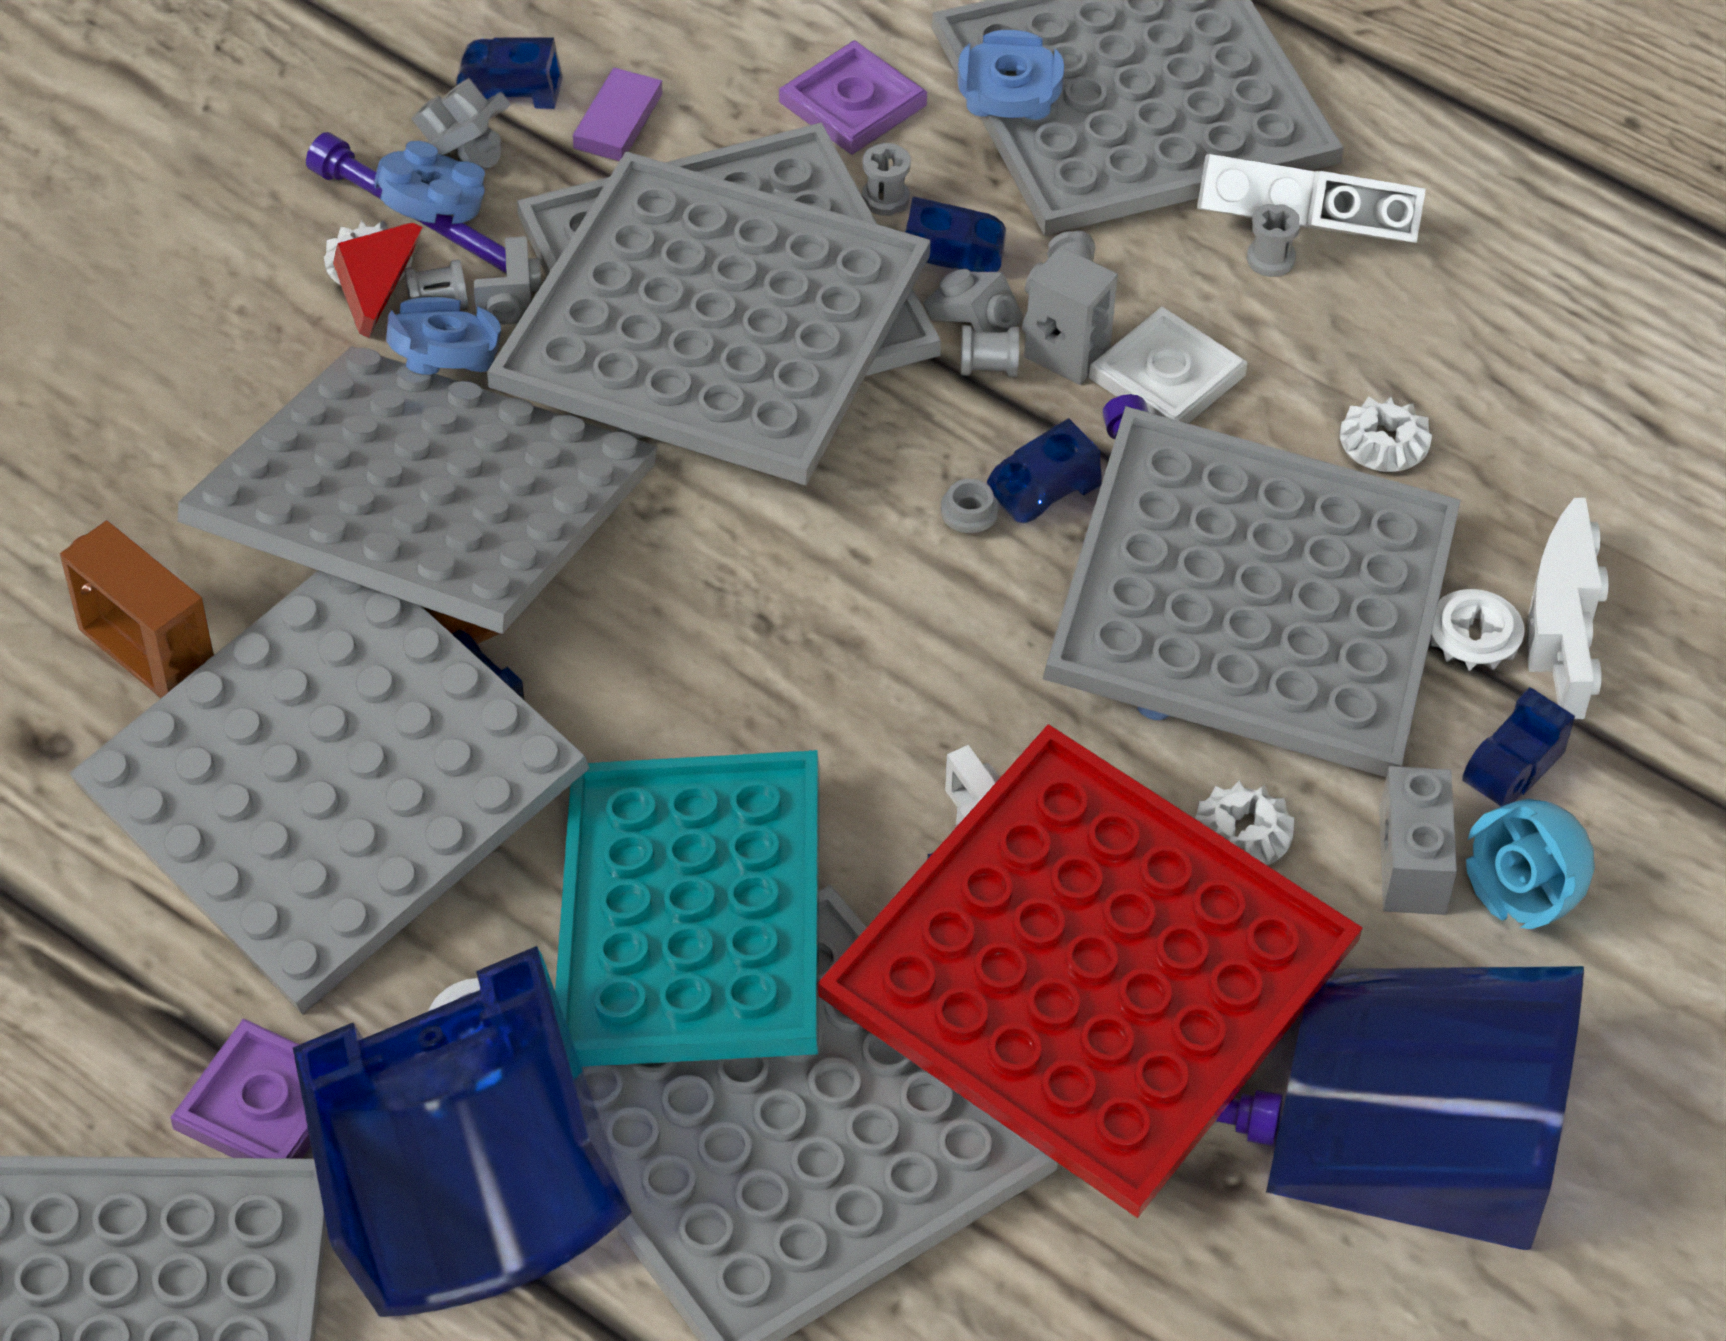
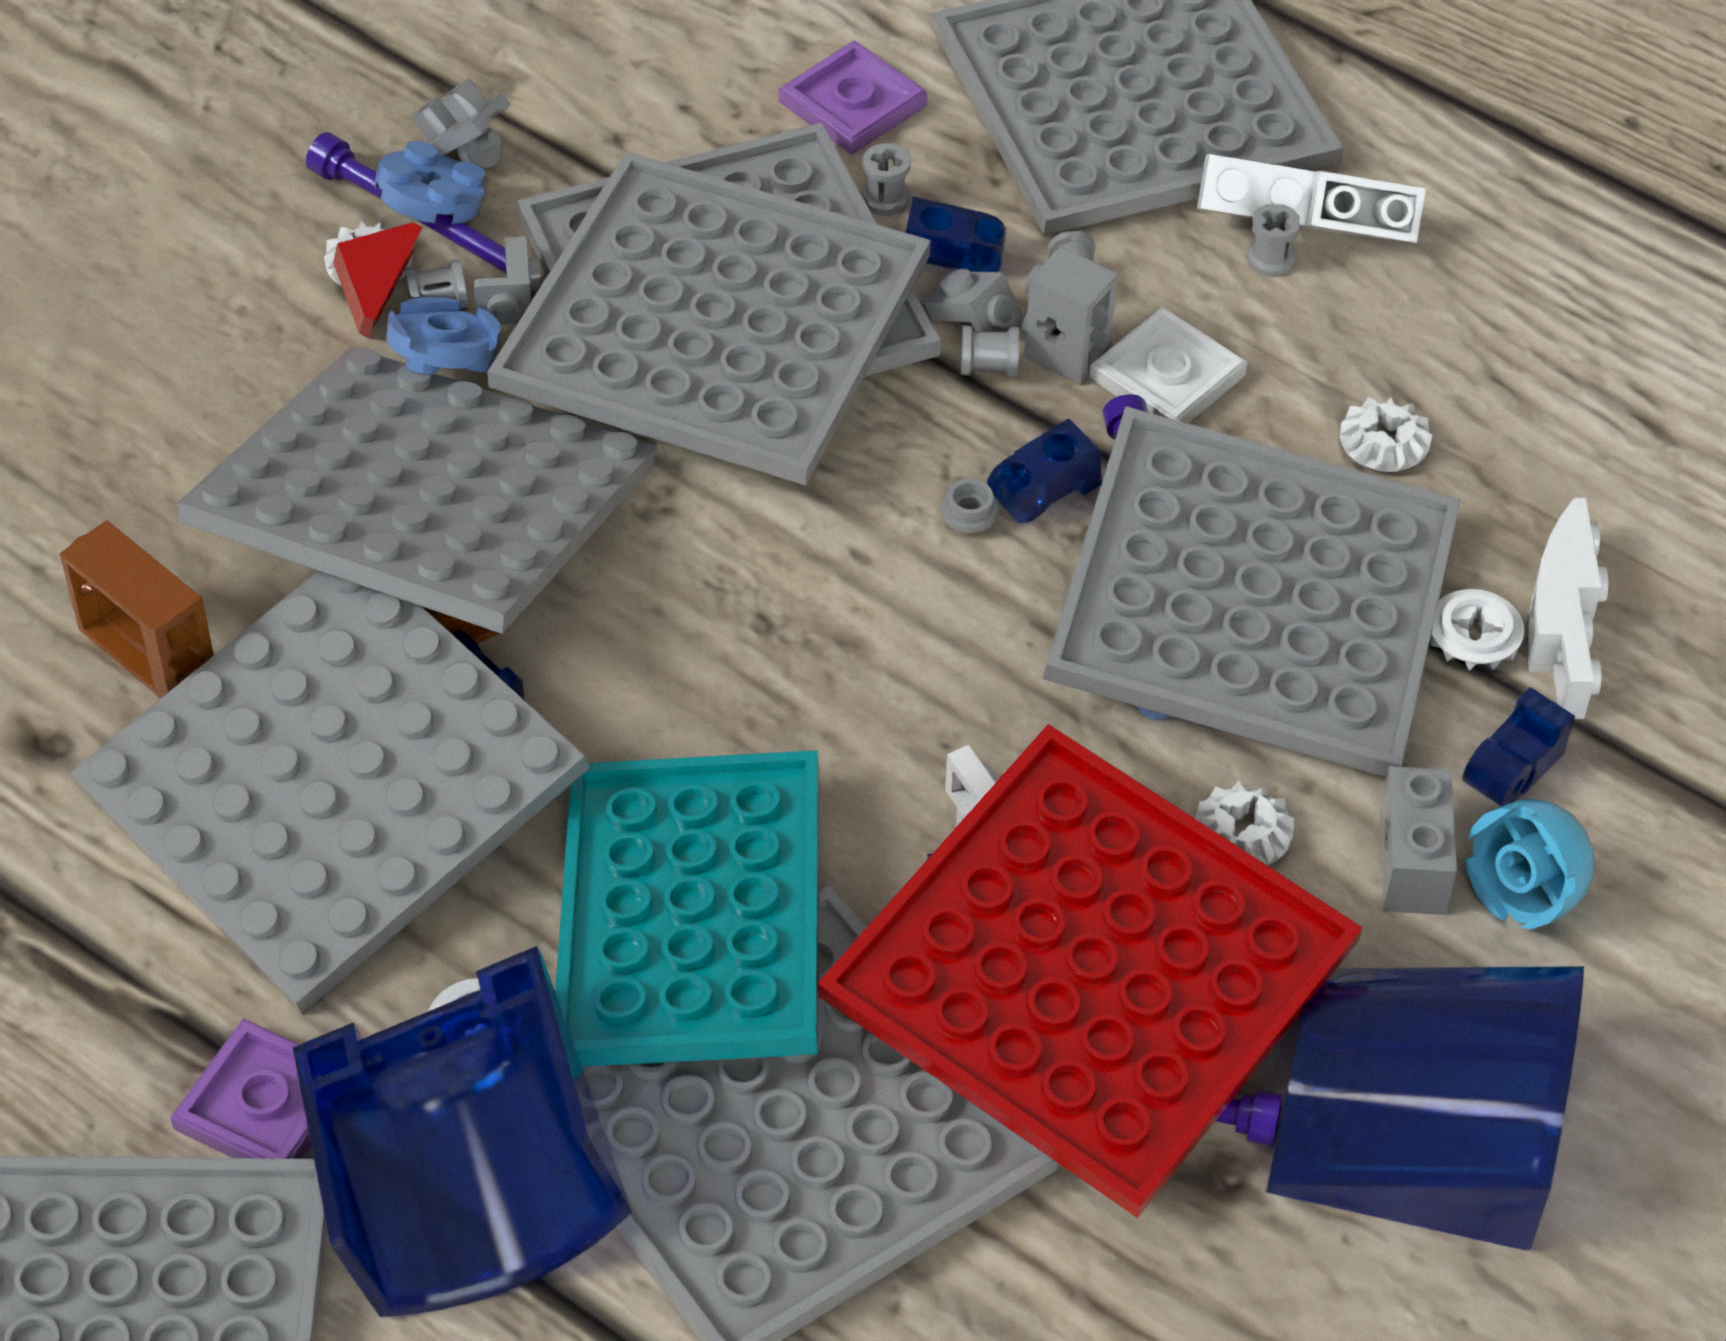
(515, 67): clear blue leg -> none
(617, 114): medium lavender tile -> none
(1025, 95): medium blue plate -> none

